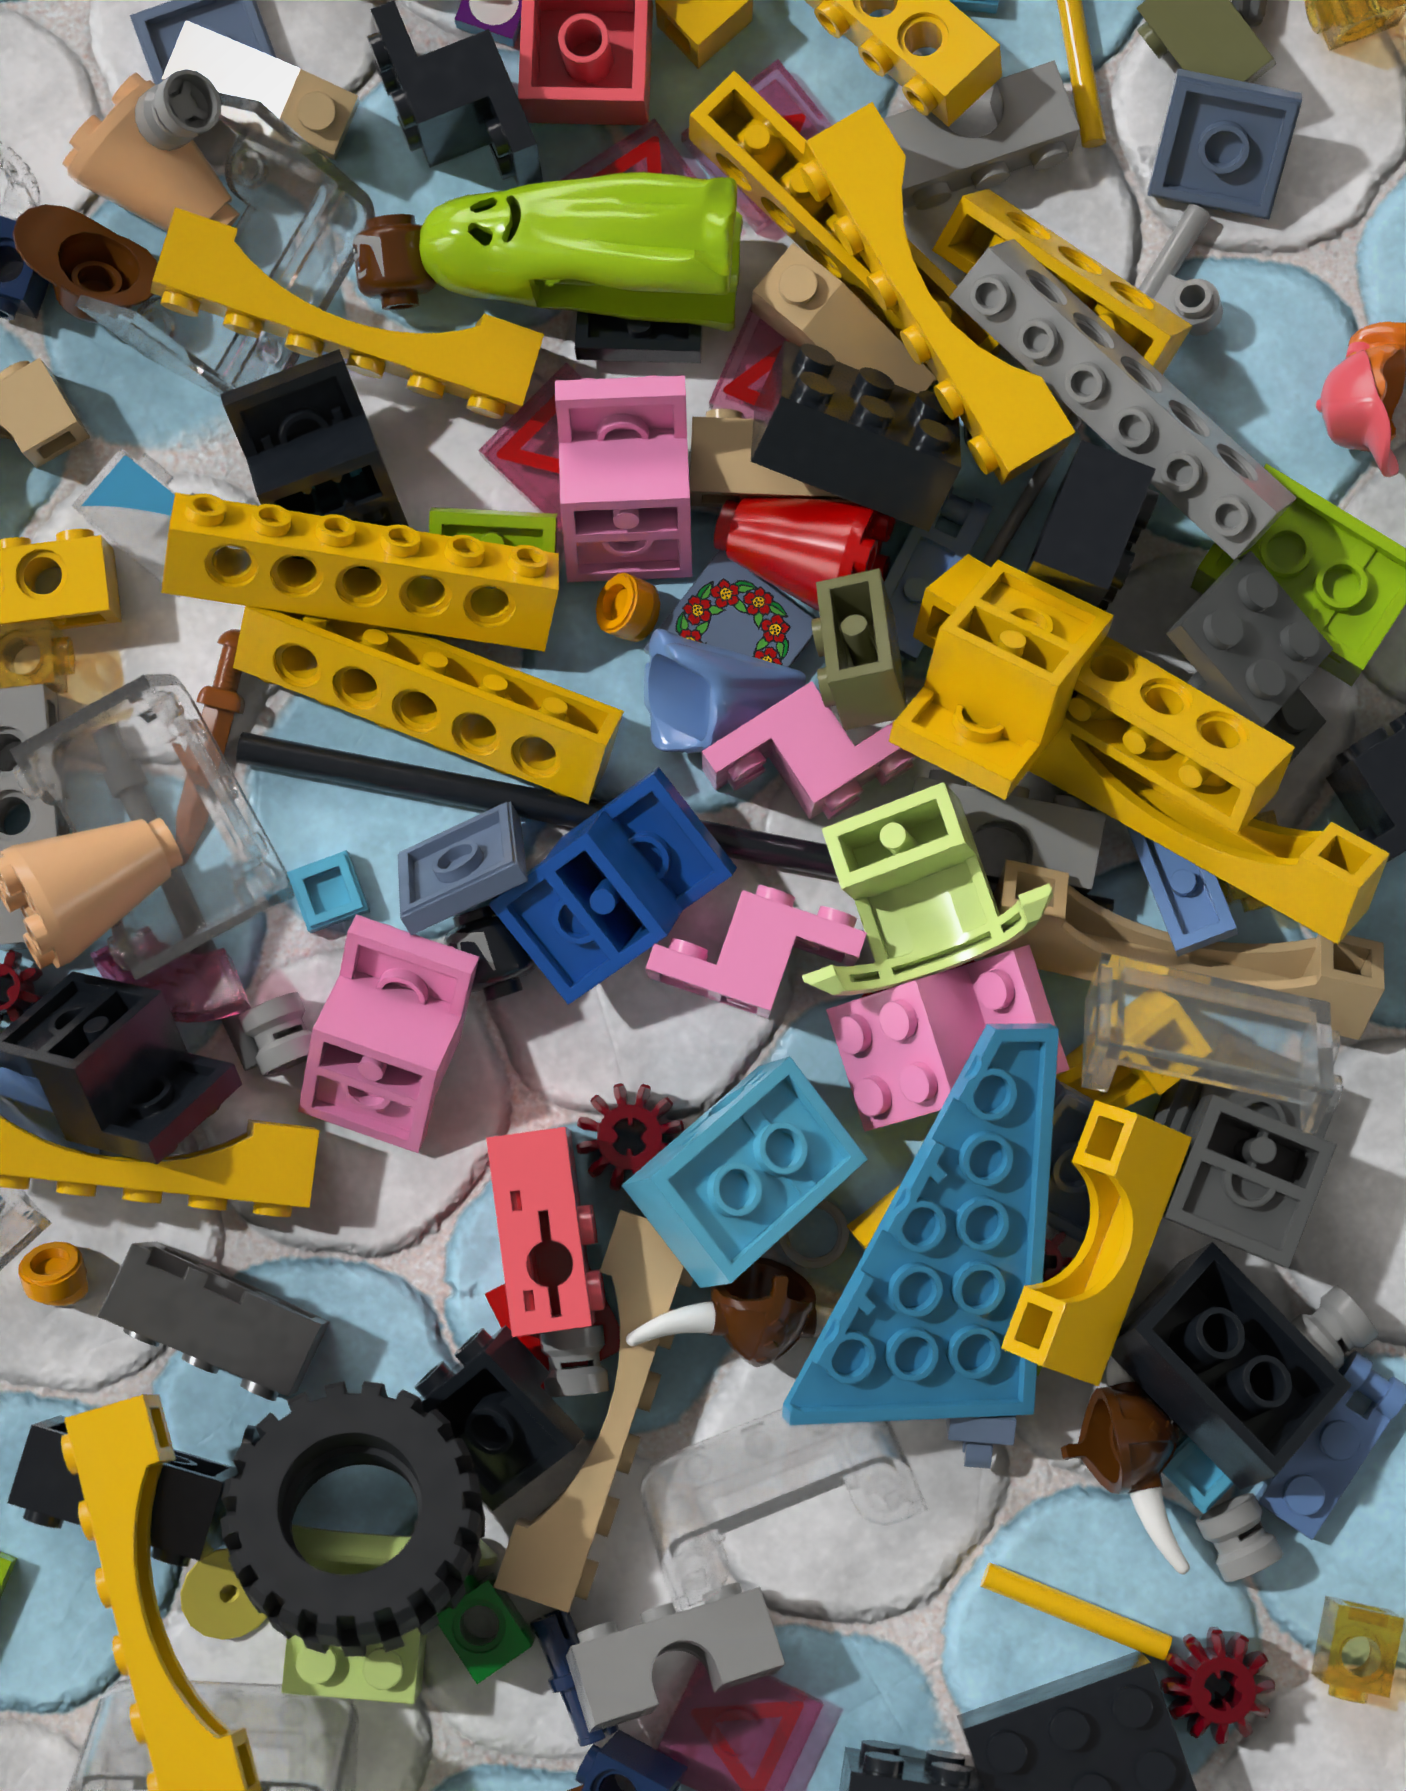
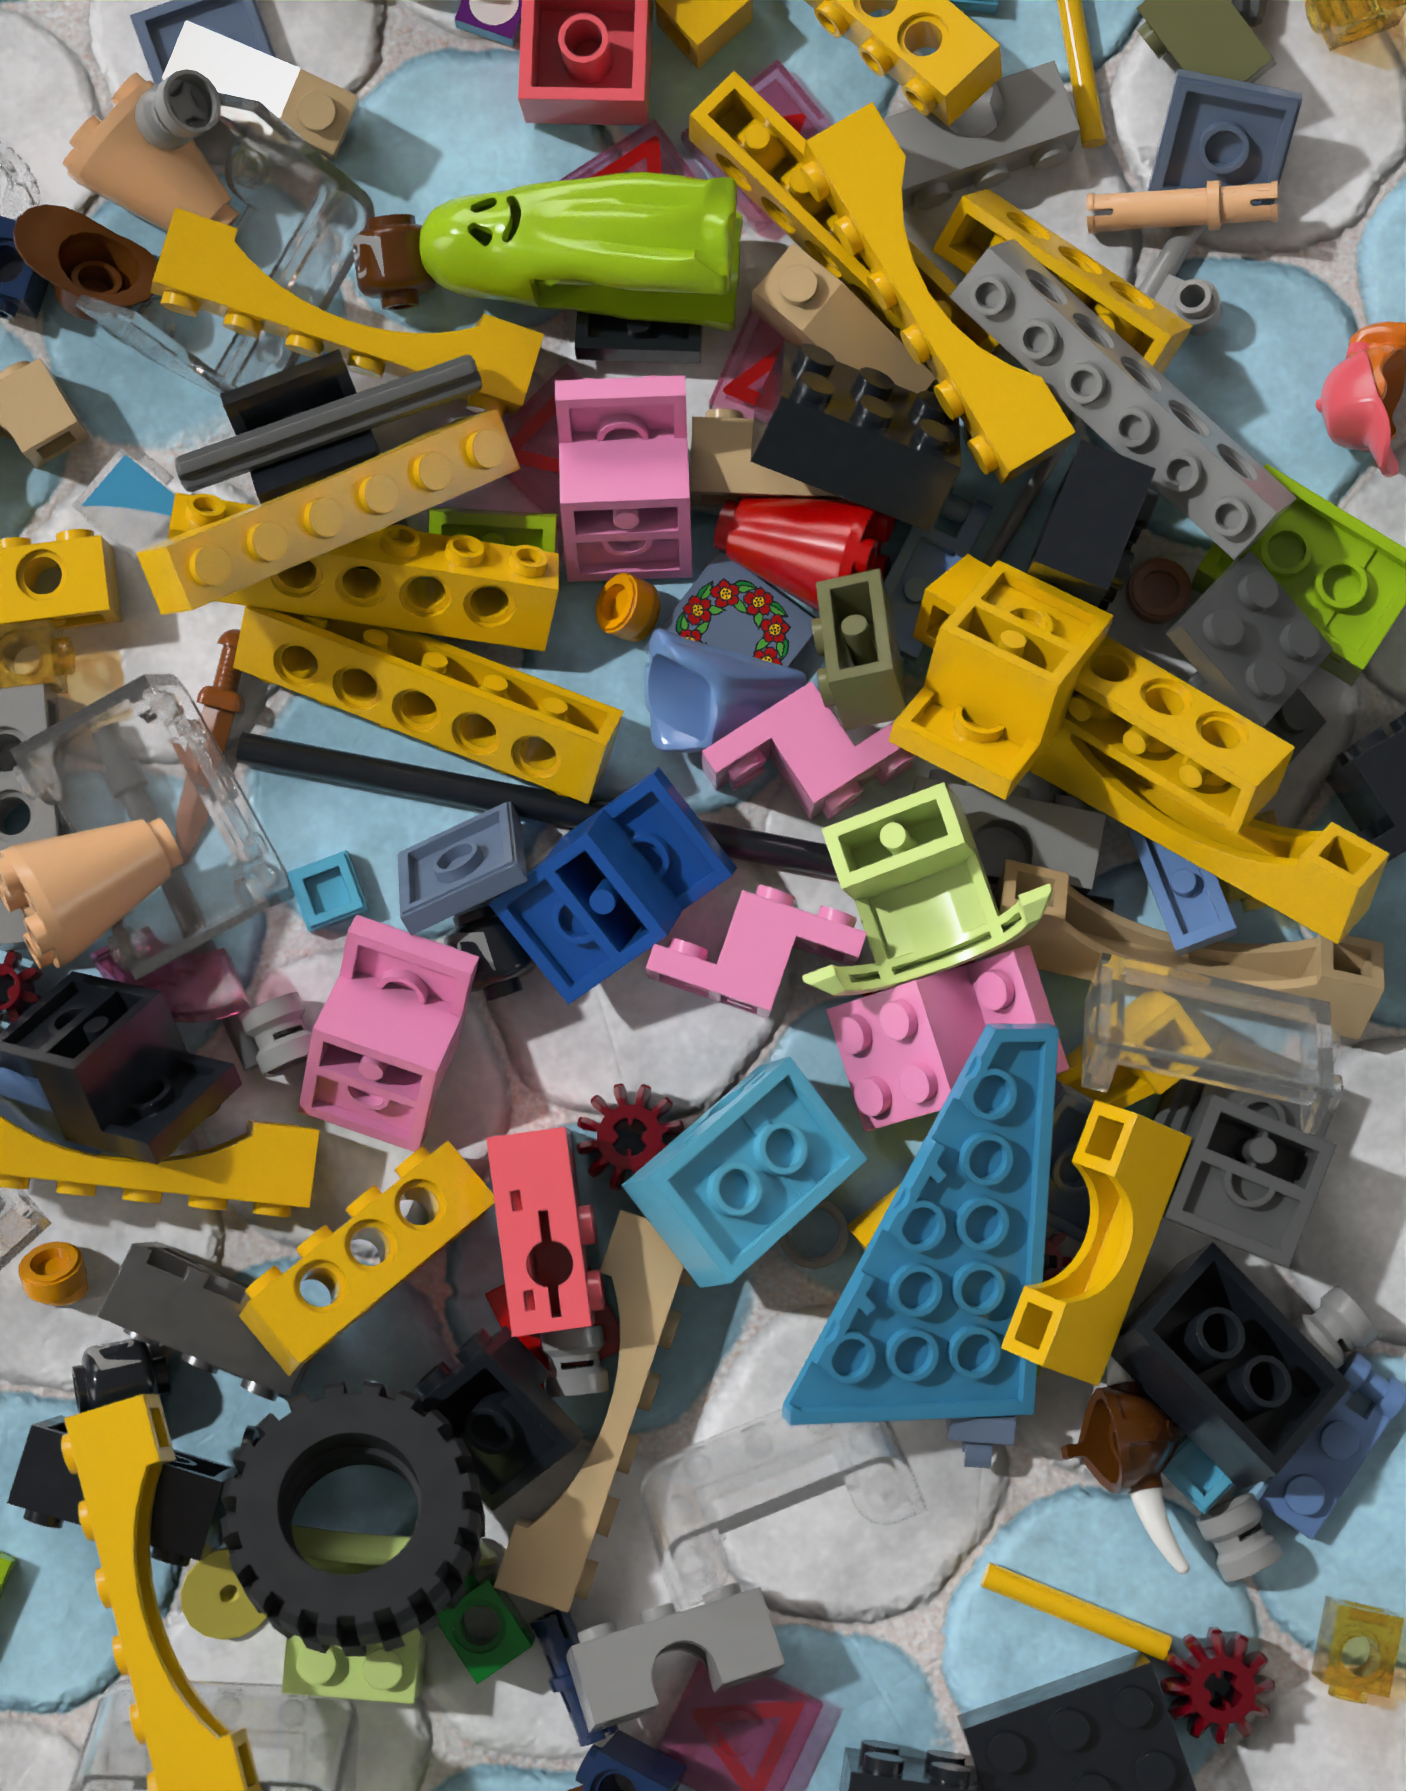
(118, 1373): none -> black head
(298, 1331): none -> yellow brick
(327, 513): none -> yellow arch
(328, 423): none -> dark grey axle
(454, 98): black bracket -> none
(755, 1314): reddish brown helmet -> none
(1158, 591): none -> nougat tile
(1184, 207): none -> light nougat pin

